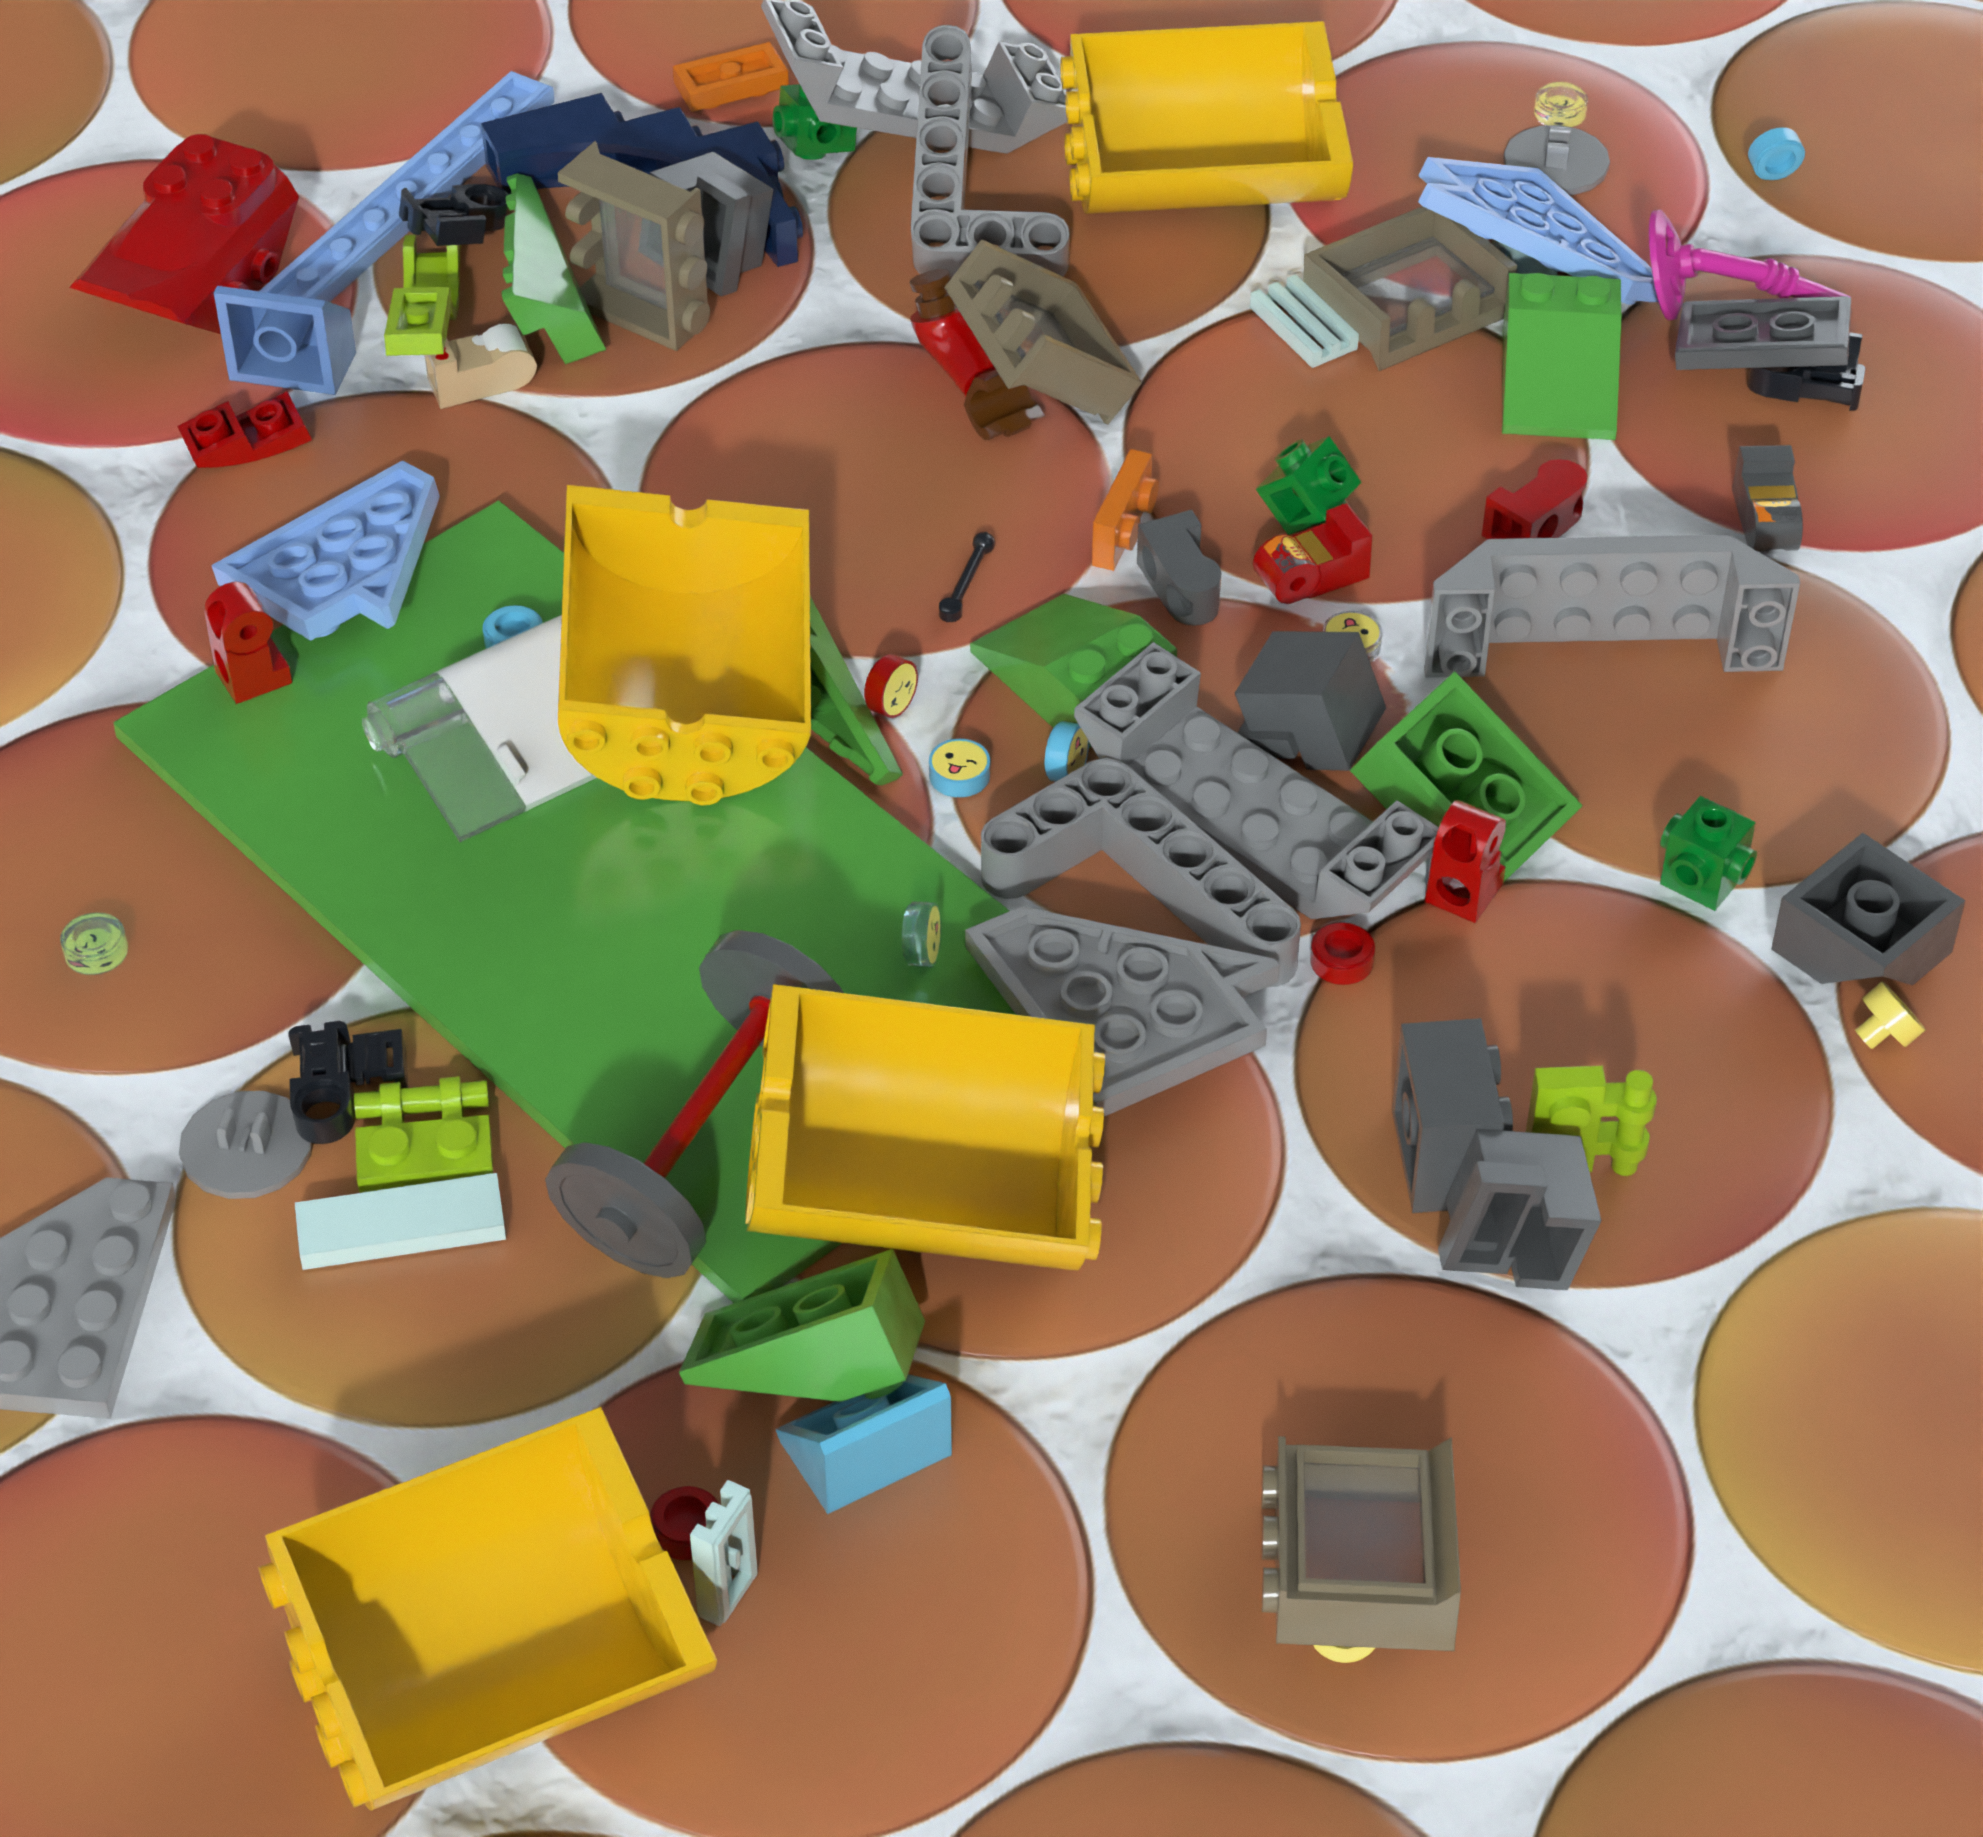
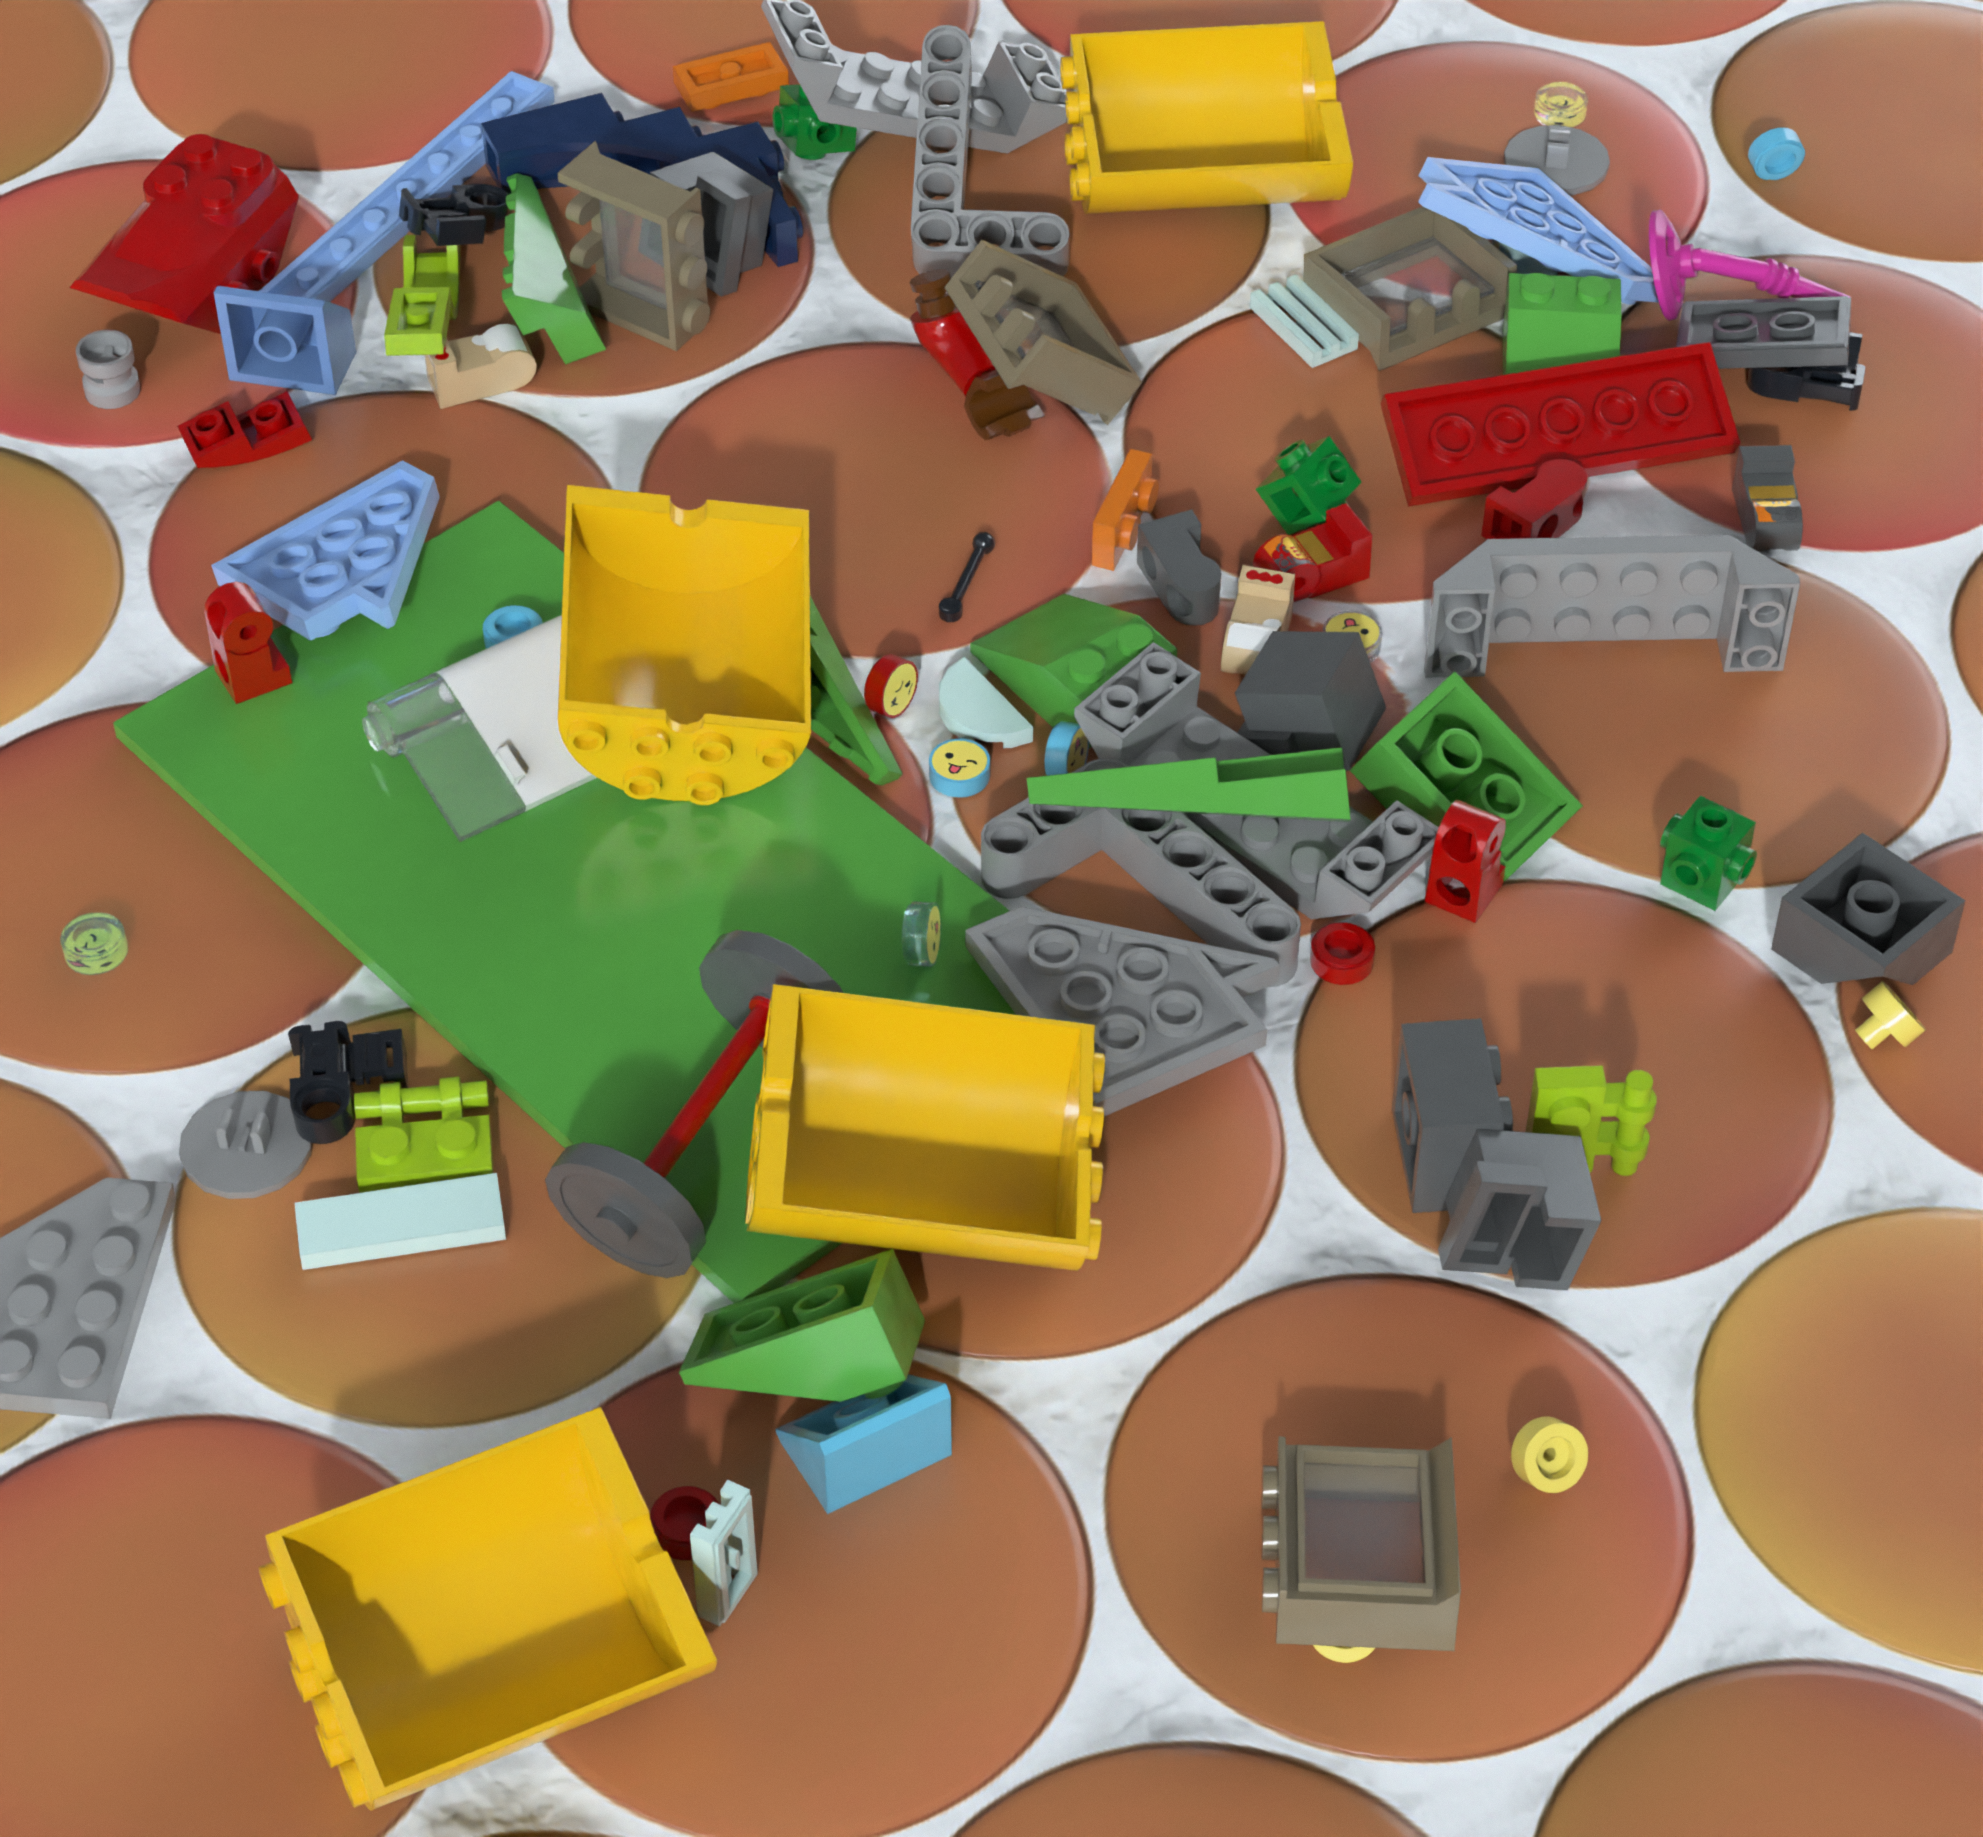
(108, 369): none -> light grey wheel
(978, 710): none -> light aqua tile
(1260, 608): none -> tan leg
(1270, 786): none -> bright green wedge
(1549, 1454): none -> light yellow tile
(1594, 413): none -> red plate

